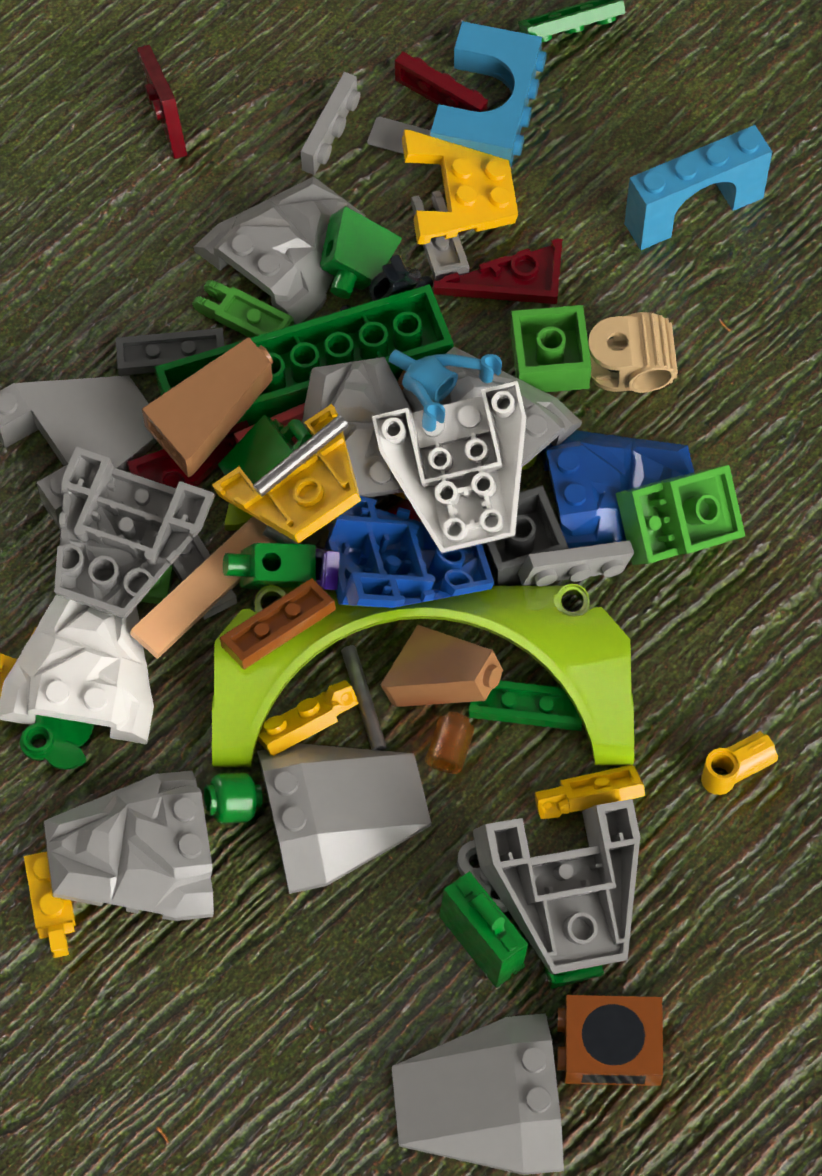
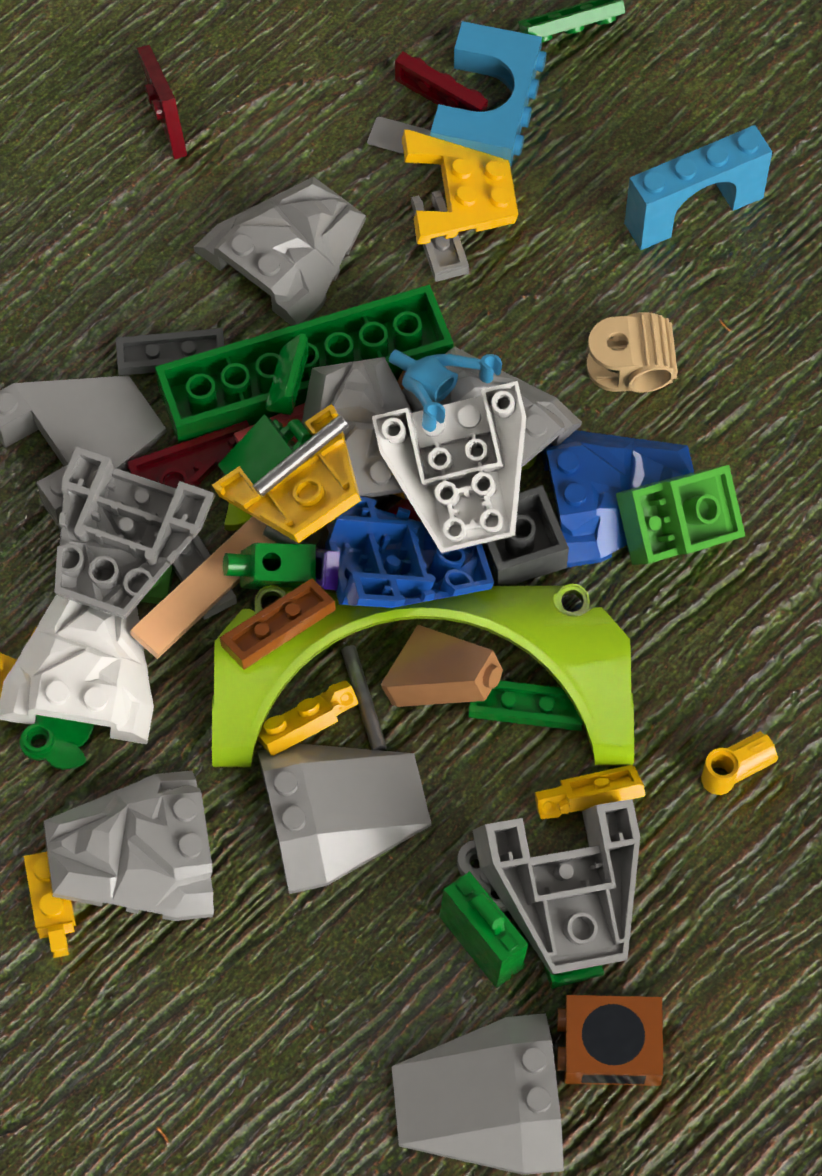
(208, 404): medium nougat slope -> none
(232, 797): green head -> none
(241, 311): bright green hinge -> none
(288, 376): none -> green slope
(330, 124): light grey plate -> none
(355, 251): green torso -> none
(395, 280): black piece -> none
(450, 743): clear orange brick -> none
(518, 277): dark red wing -> none
(551, 348): bright green brick -> none
(575, 563): light grey plate -> none

